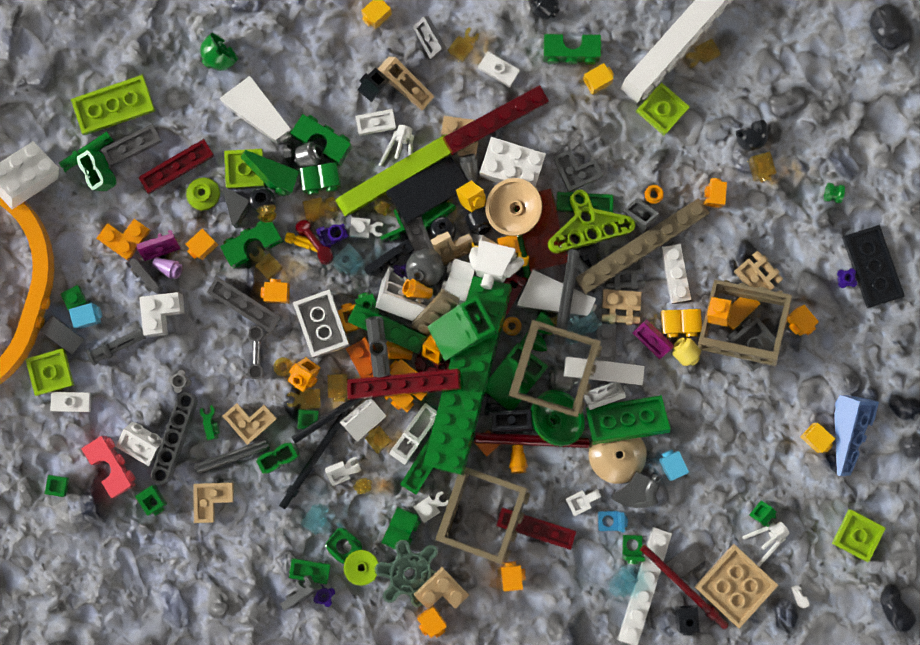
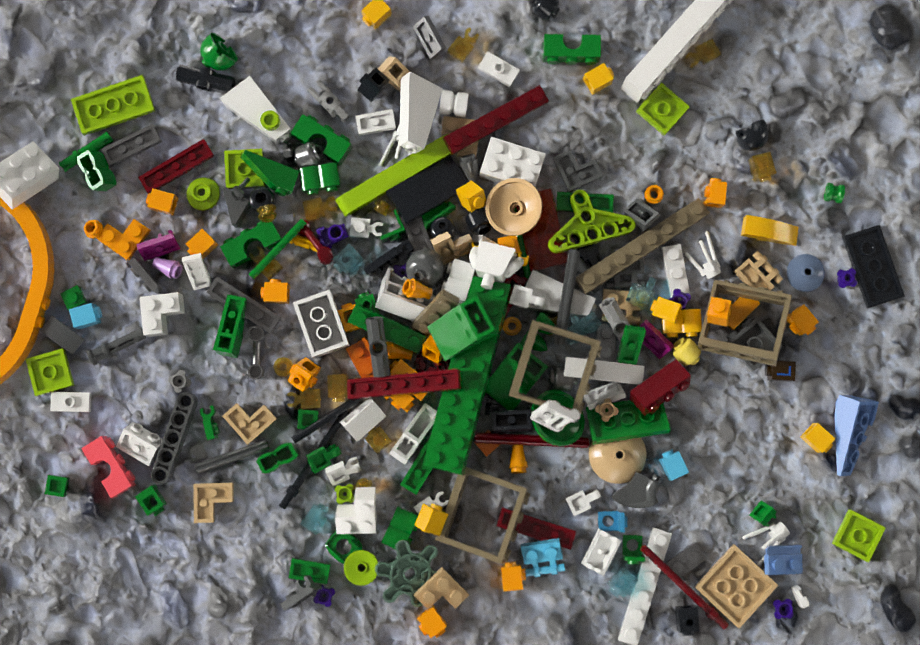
(93, 229): none -> light orange plate
(162, 201): none -> light orange brick
(197, 271): none -> white plate
(205, 78): none -> black piece
(231, 327): none -> green slope
(237, 192): none -> dark grey hand
(270, 120): none -> lime tile
(277, 249): none -> green bar
(320, 458): none -> green plate
(335, 108): none -> light grey hinge
(340, 490): none -> lime plate
(360, 516): none -> white brick
(417, 110): none -> white slope
(431, 519): none -> yellow brick
(453, 103): none -> white wheel
(523, 297): none -> white plate
(542, 551): none -> medium azure plate
(550, 414): none -> white plate
(601, 552): none -> white hinge
(611, 410): none -> tan plate
(614, 316): none -> light grey piece
(631, 344): none -> green plate
(643, 296): none -> clear light blue plate
(660, 387): none -> dark red brick
(666, 309): none -> yellow brick
(678, 294): none -> dark purple plate
(710, 268): none -> white plant
(769, 230): none -> yellow slope
(782, 371): none -> dark brown brick
(783, 560): none -> medium blue plate
(787, 613): none -> dark purple plate
(796, 272): none -> sand blue dish

